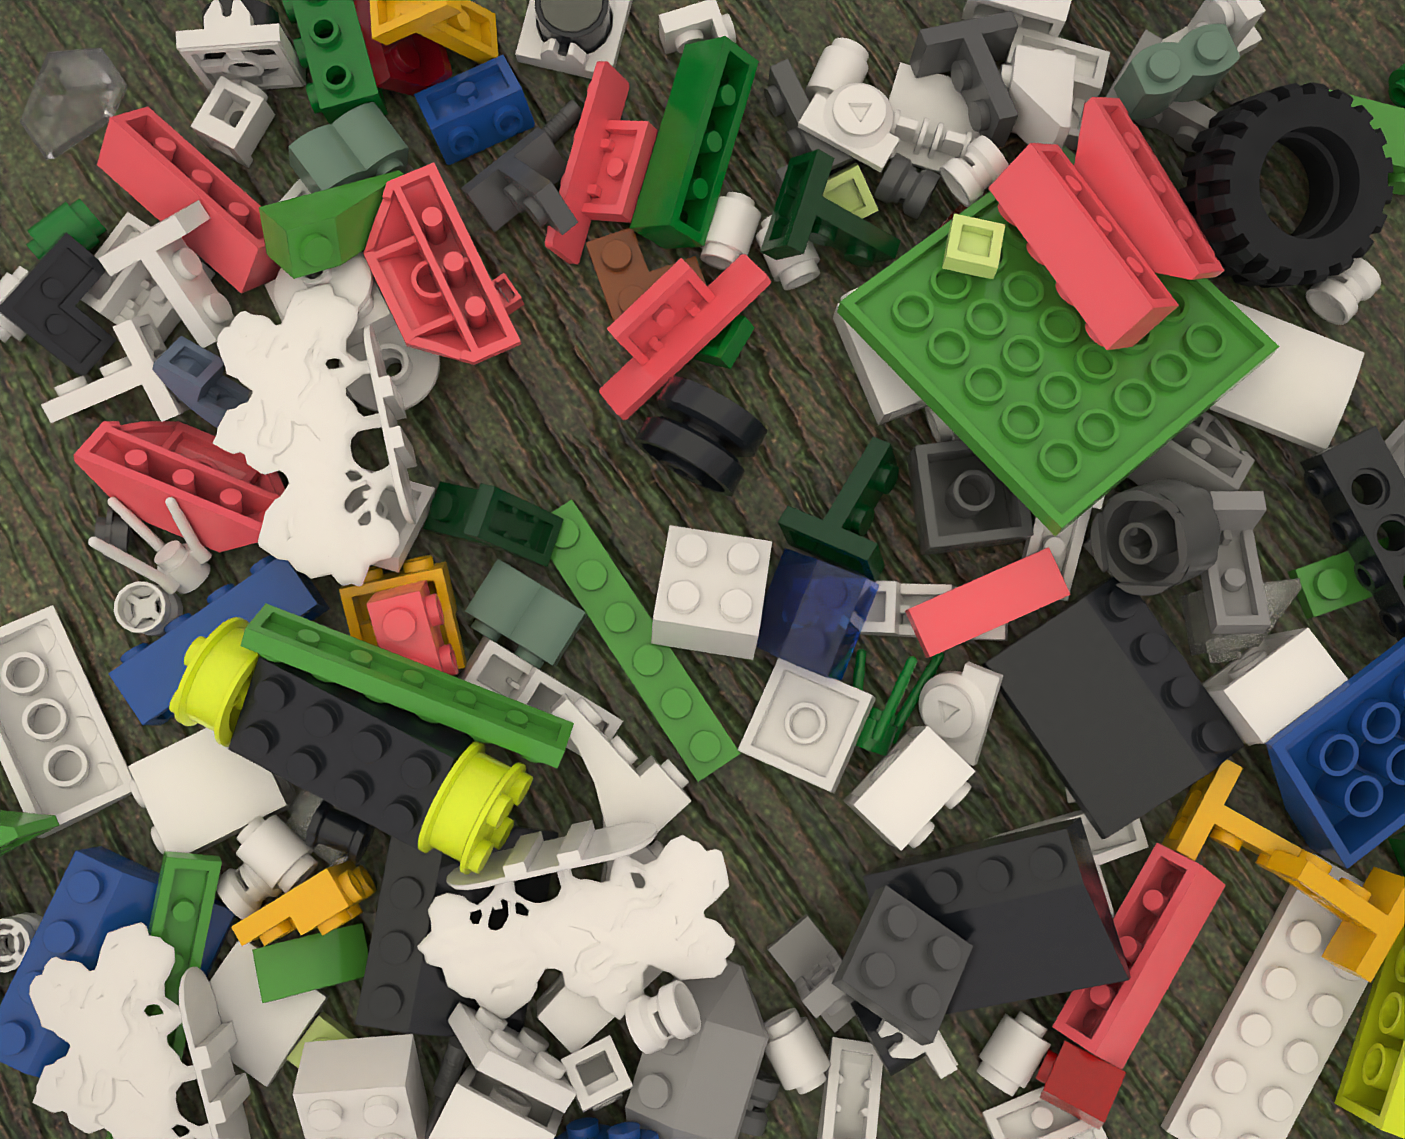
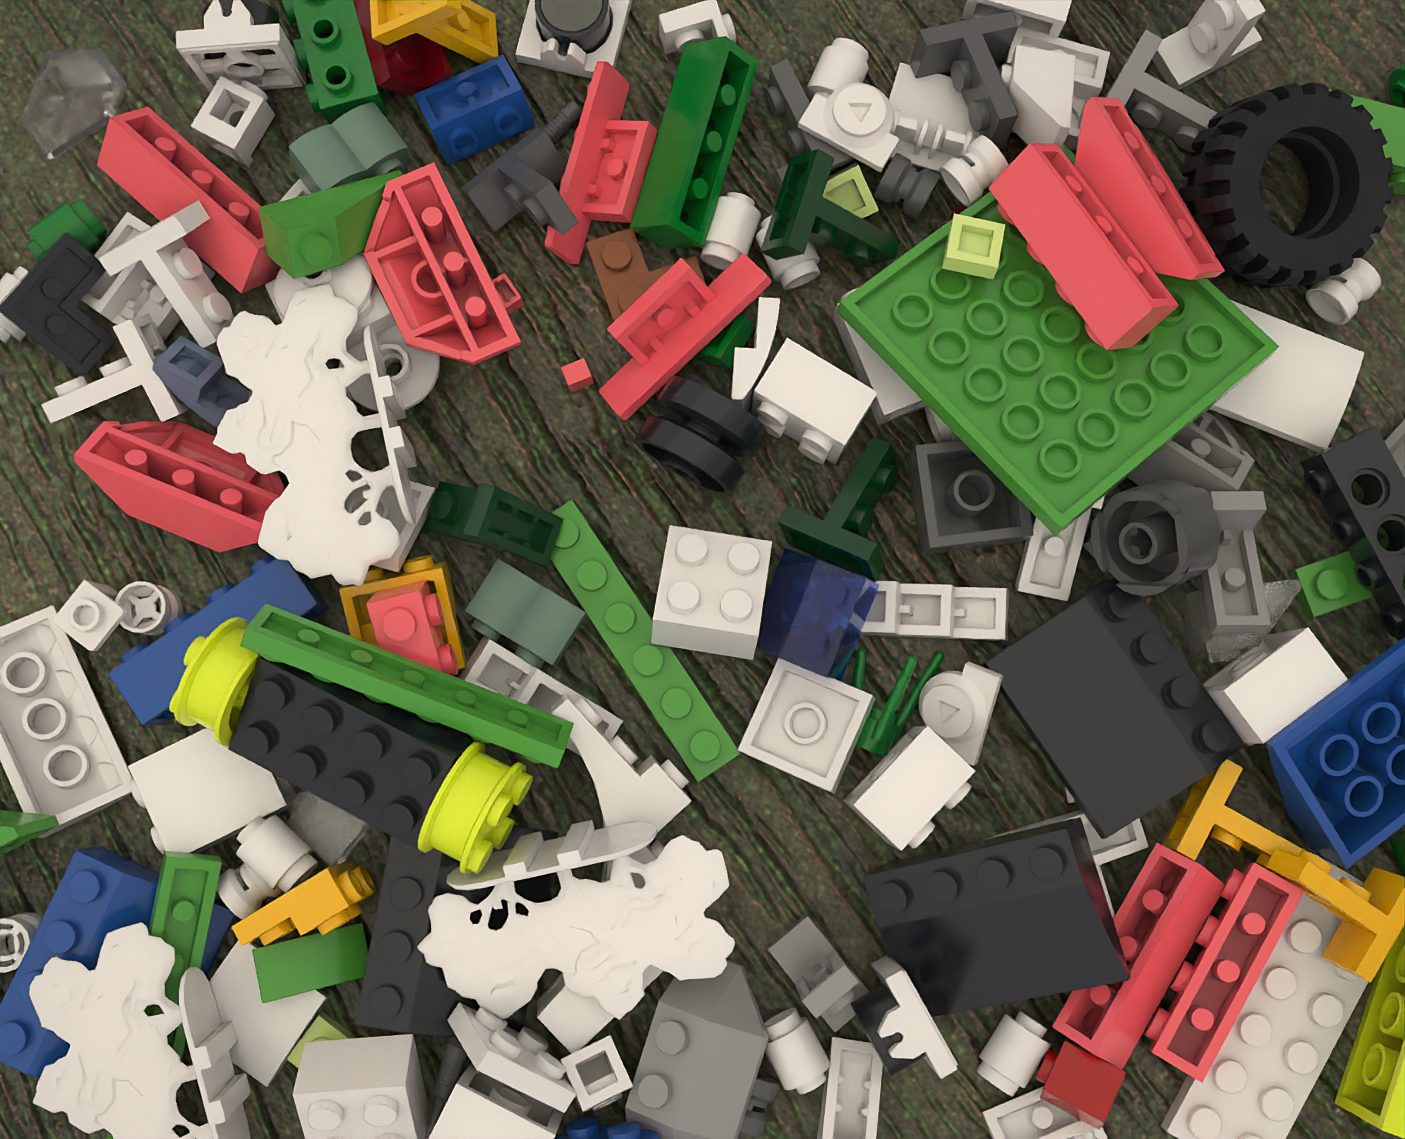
(90, 614): none -> white bracket
(113, 530): dark grey plate -> none
(179, 565): white plant -> none
(339, 831): black bush -> none
(577, 375): none -> coral piece
(662, 1017): white wheel -> none
(752, 363): none -> white slope
(810, 402): none -> white piece
(903, 965): dark grey plate -> none
(987, 602): coral tile -> none
(1176, 71): sand green brick -> none
(1224, 970): none -> coral brick

